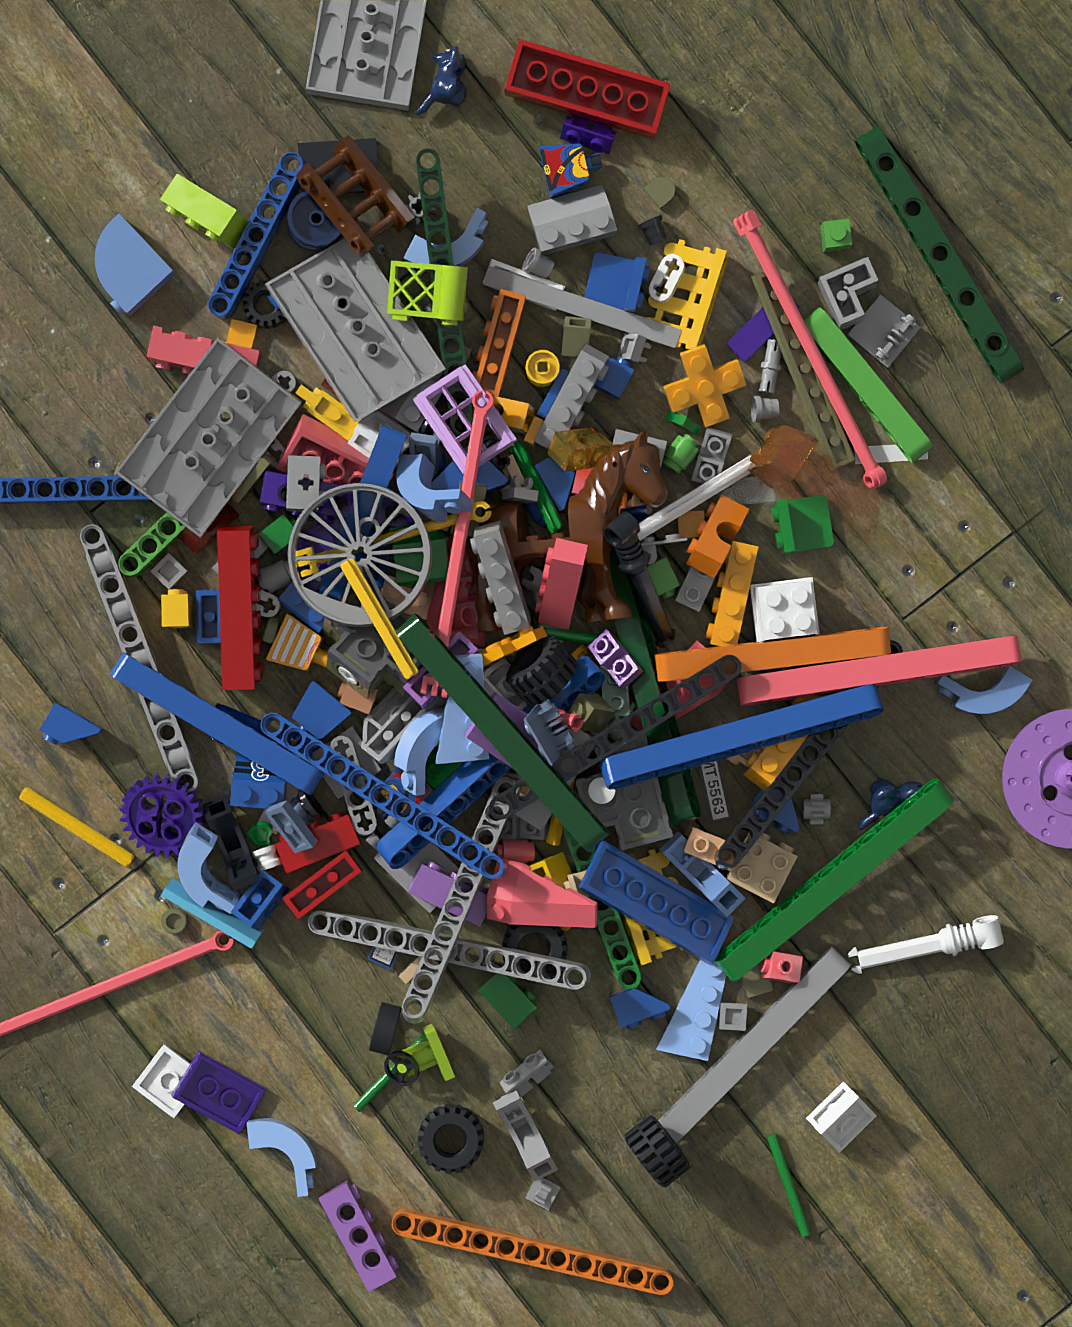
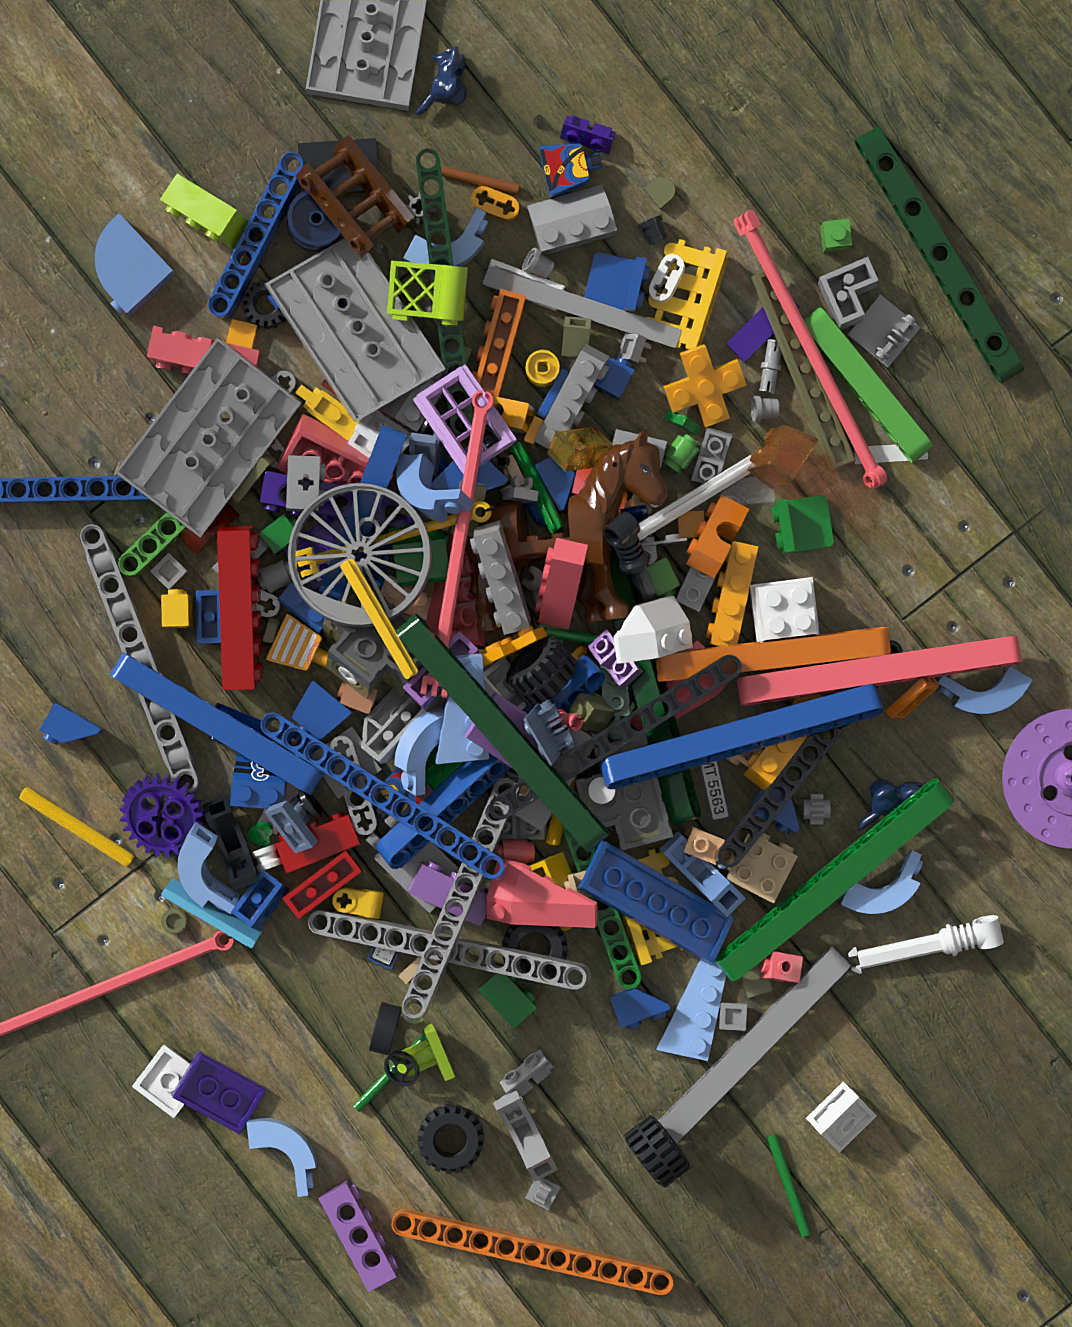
(364, 902): none -> yellow piece
(480, 180): none -> dark orange bar
(497, 197): none -> light orange beam
(586, 89): red brick -> none
(653, 631): none -> white wedge
(888, 897): none -> light blue arch
(912, 698): none -> orange tile

